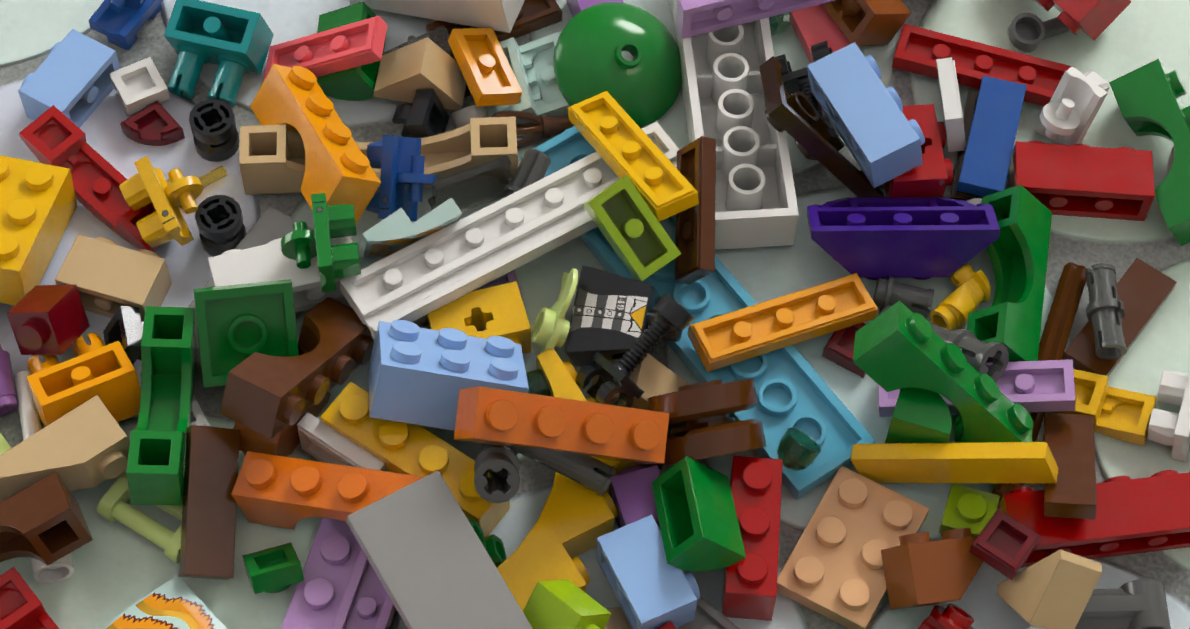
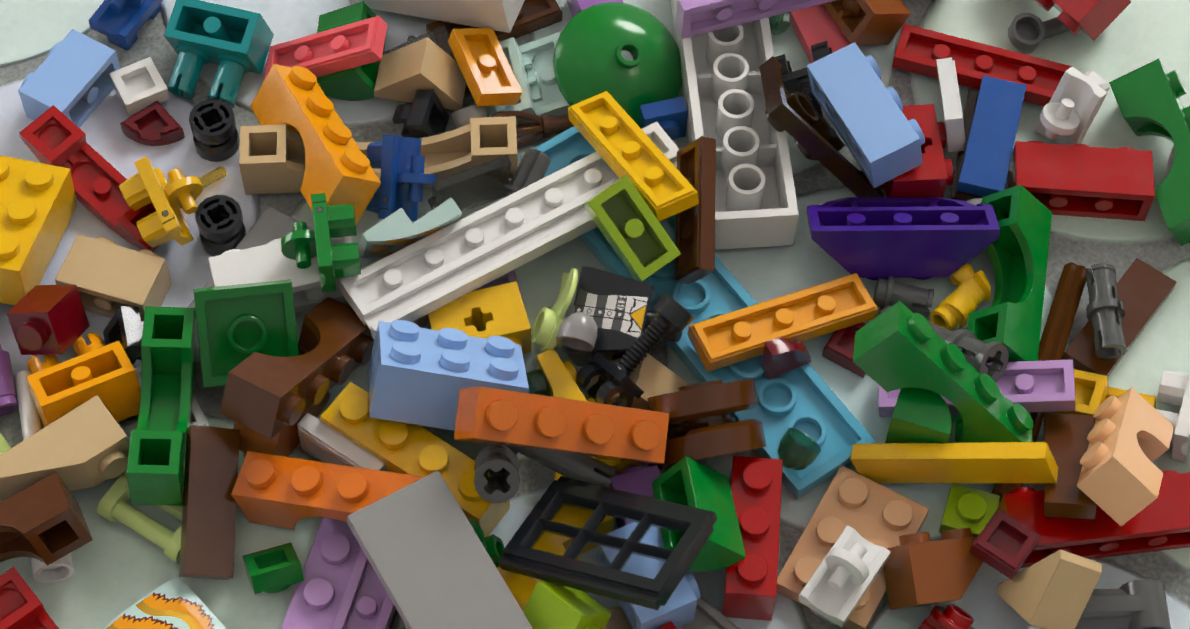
(578, 332): none -> light grey hinge
(600, 580): none -> black piece
(669, 114): none -> blue plate
(783, 357): none -> tile
(843, 577): none -> white hips
(1120, 456): none -> light nougat arch

